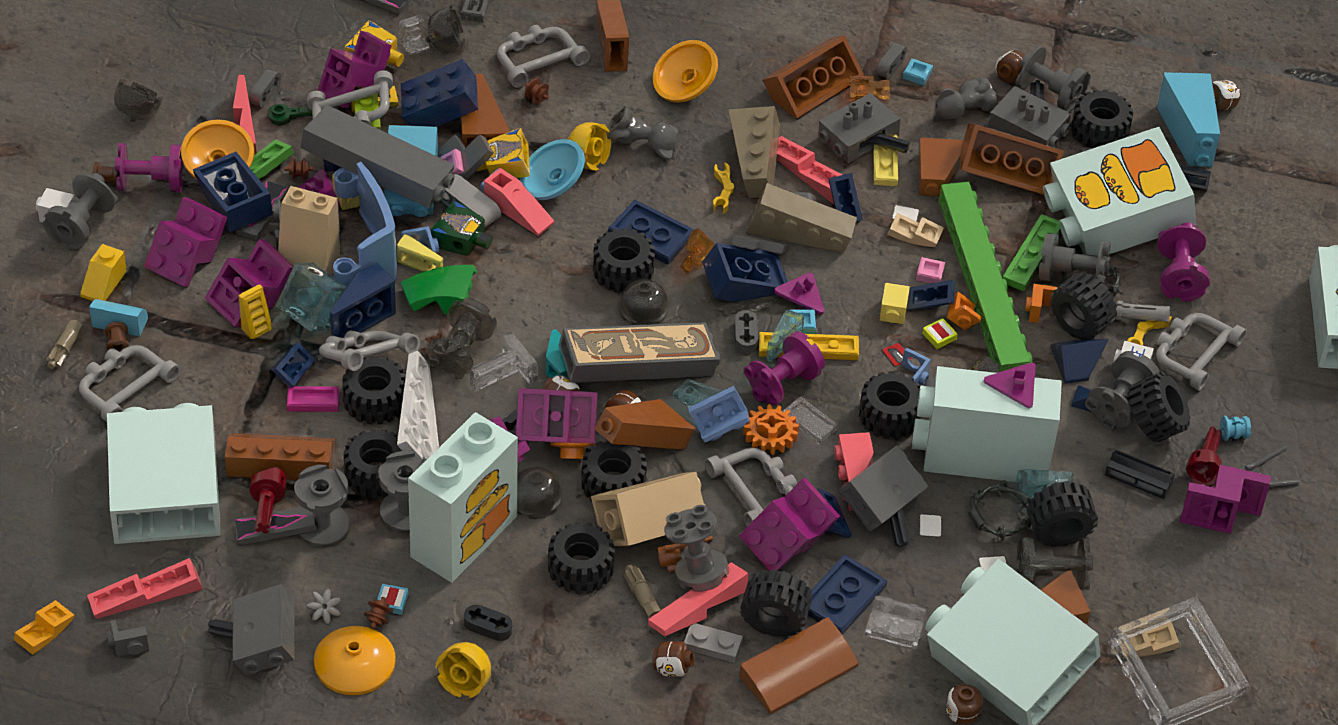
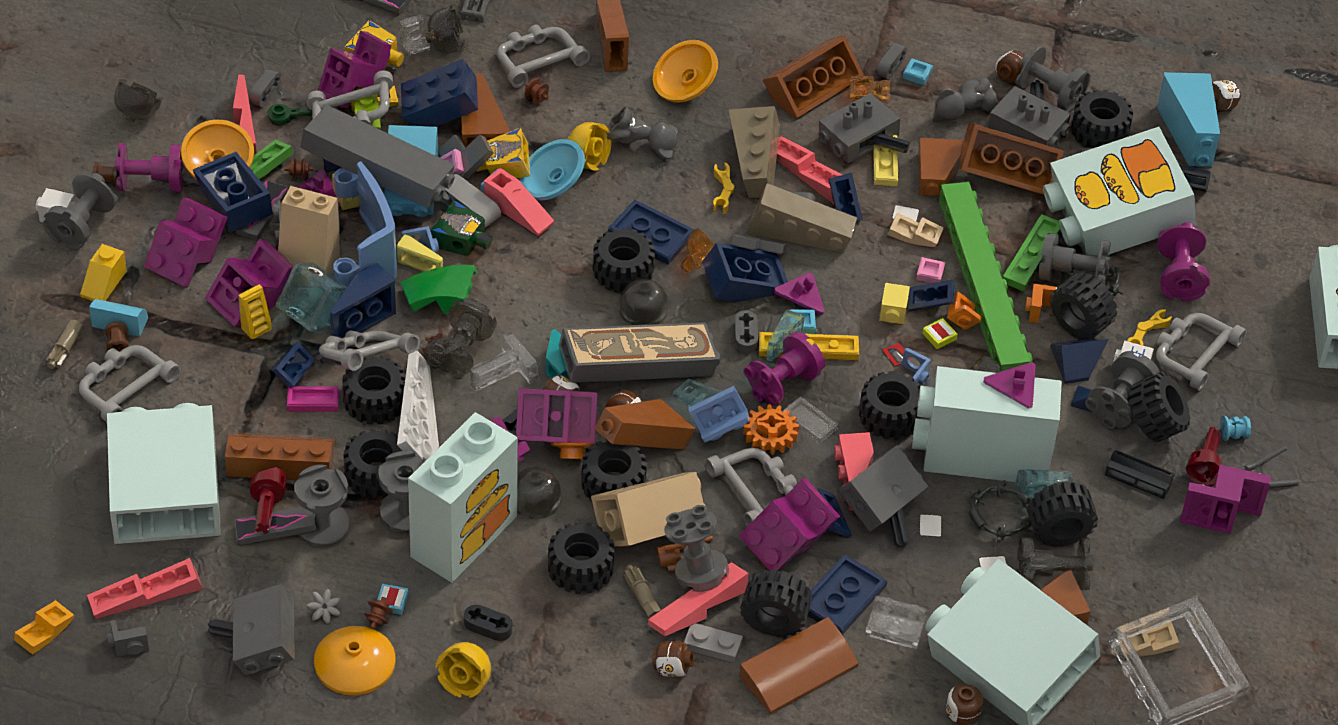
(1142, 312): light grey pin -> none

